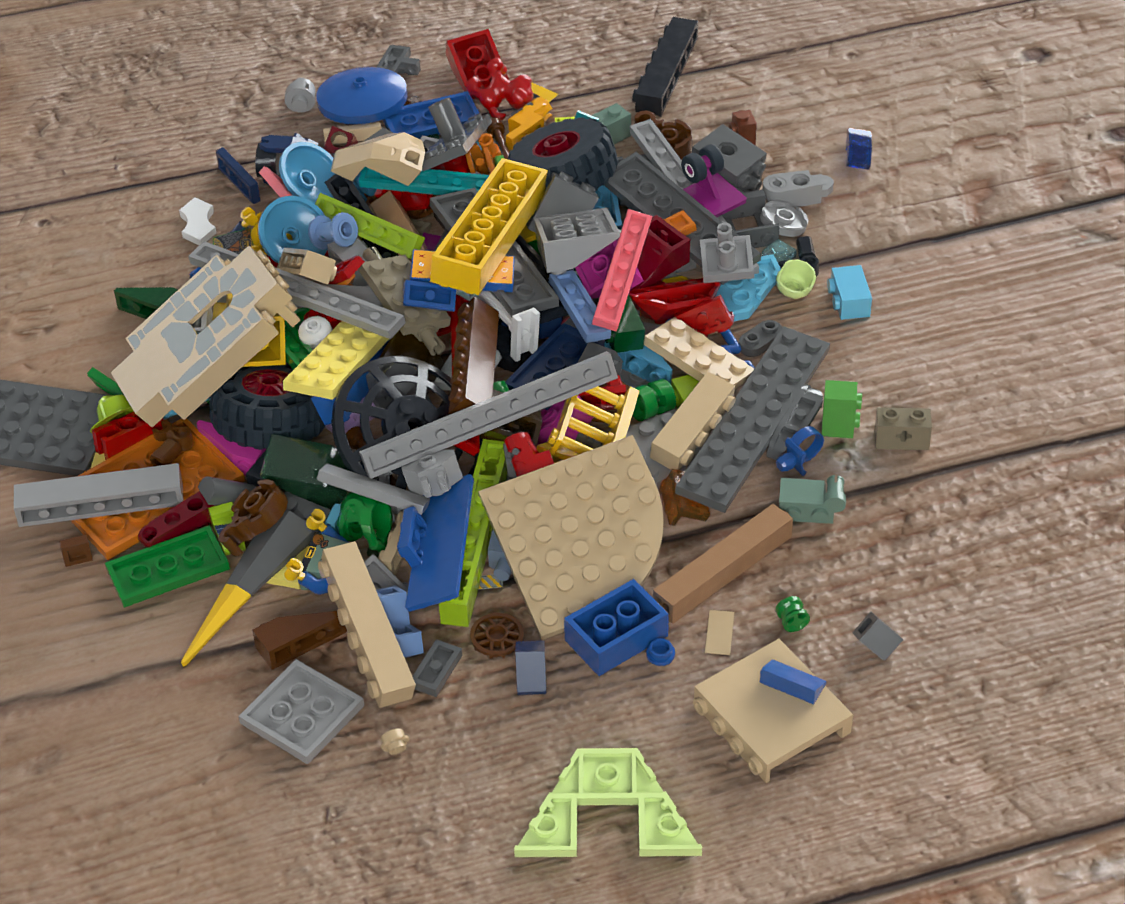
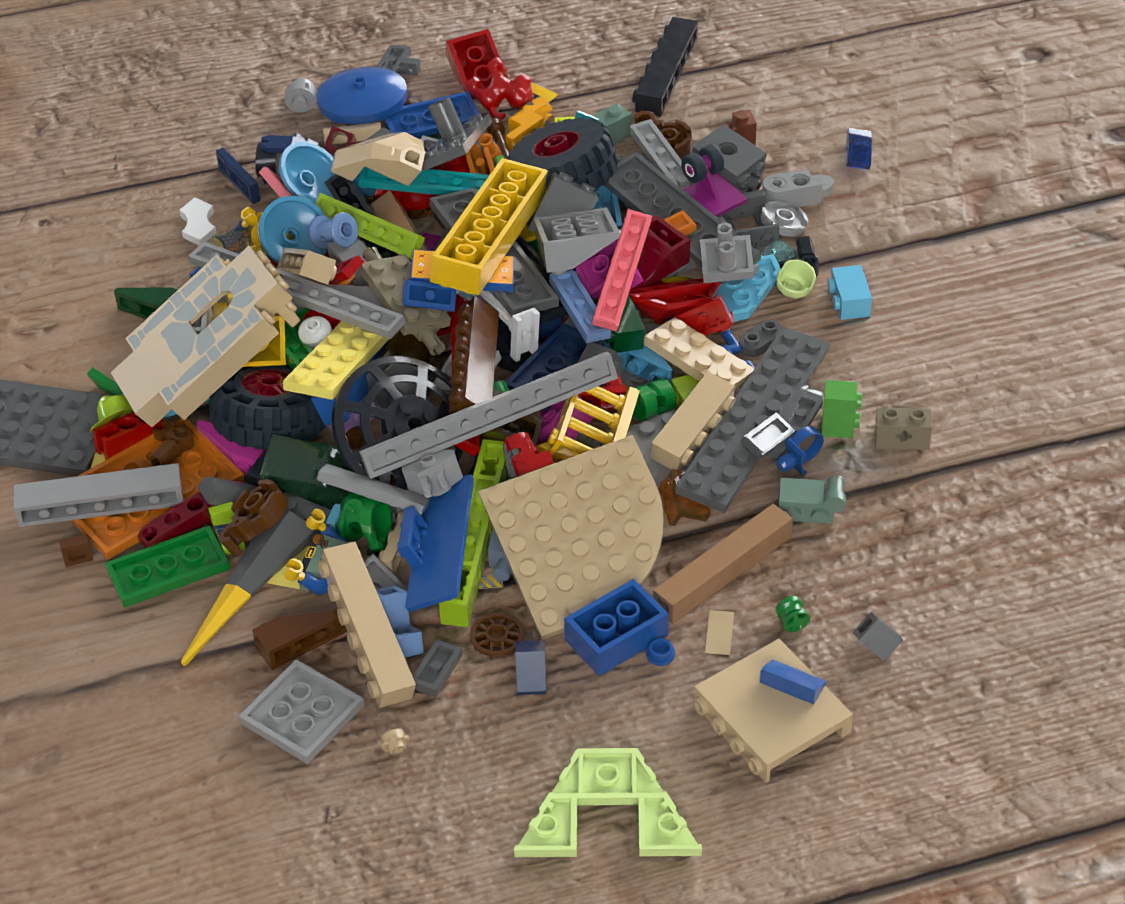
(767, 436): none -> tile

